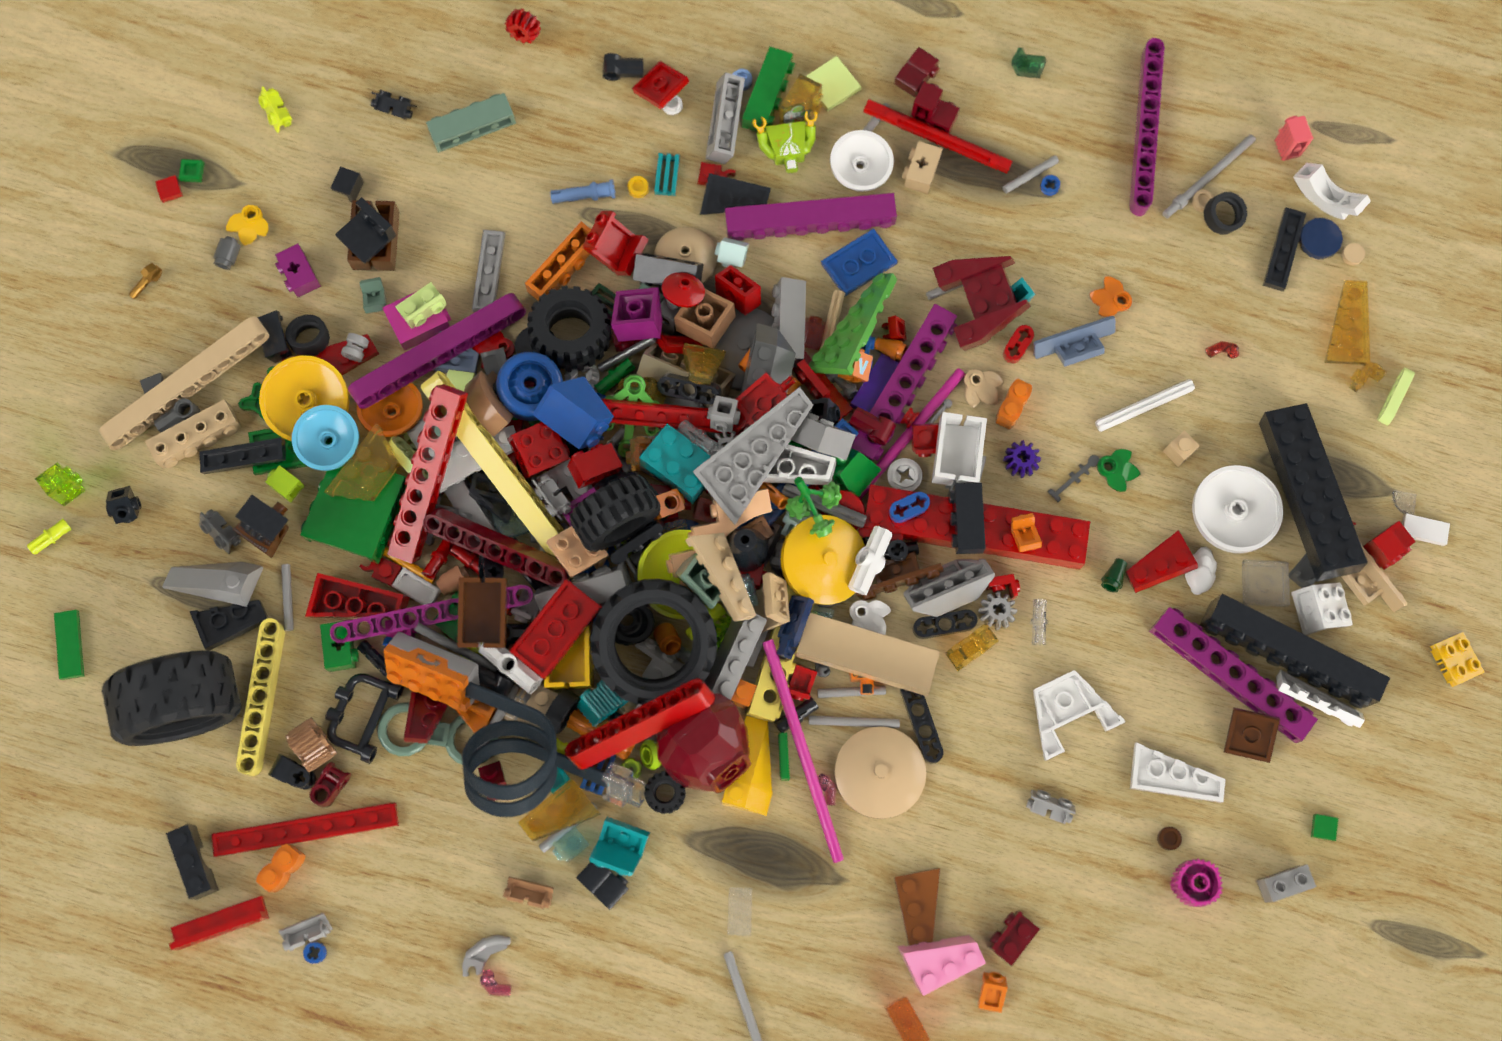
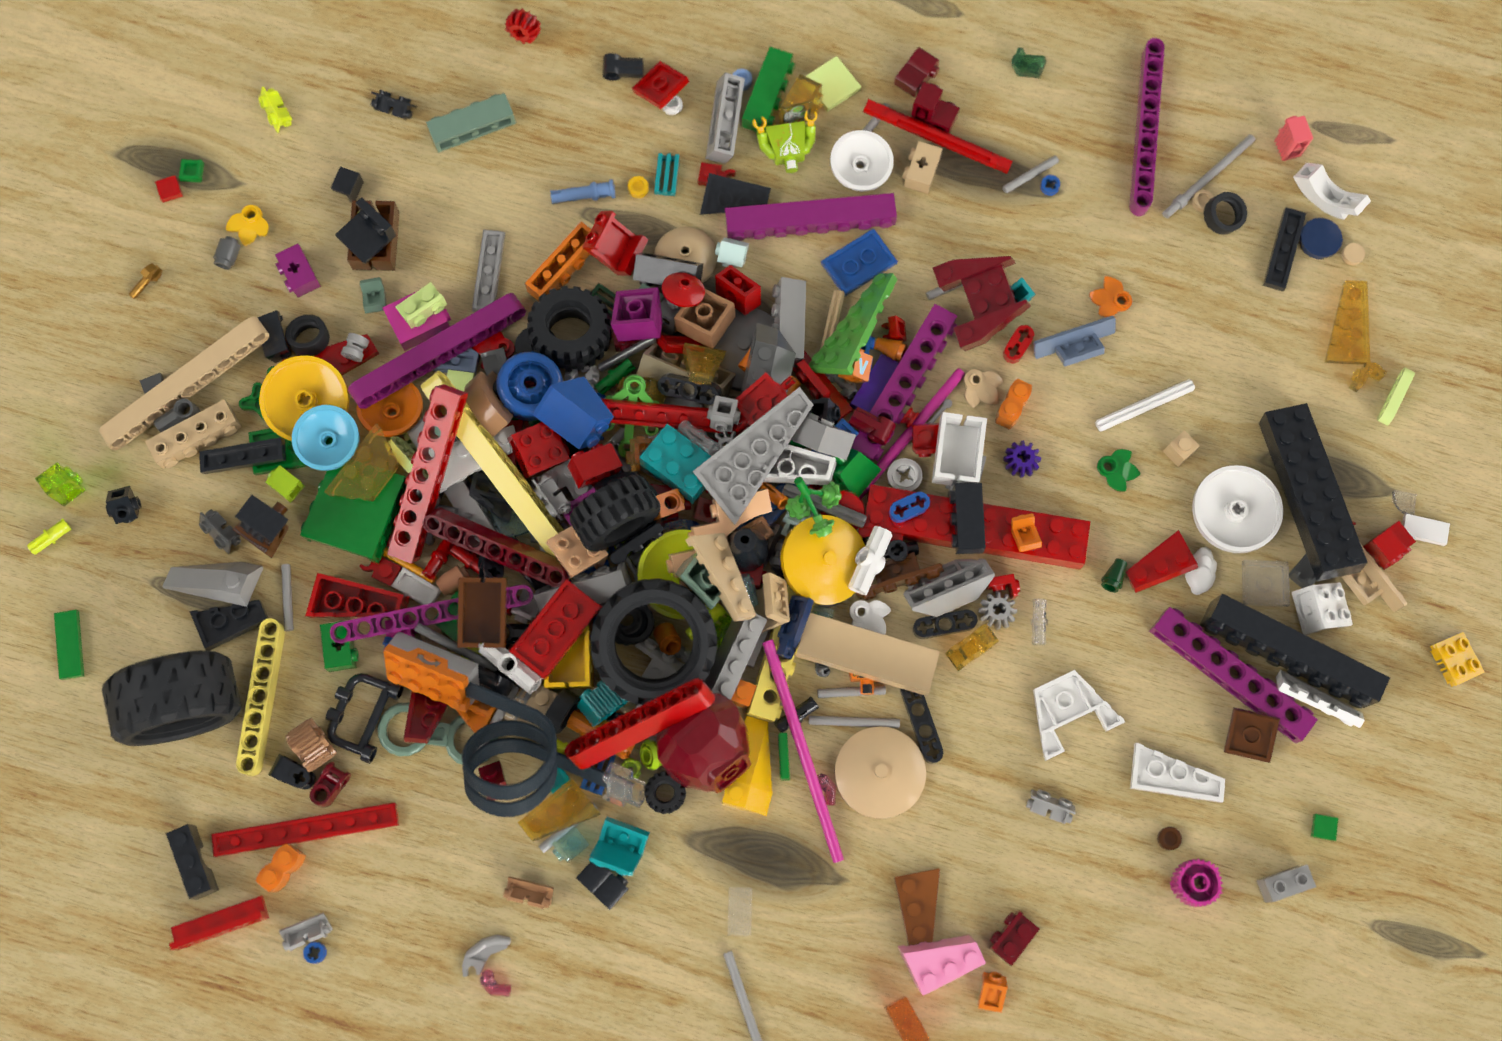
(373, 656): black axle -> none
(802, 682): red bracket -> none
(814, 332): clear red bracket -> none
(1092, 462): dark grey piece -> none
(1222, 346): clear red arm -> none

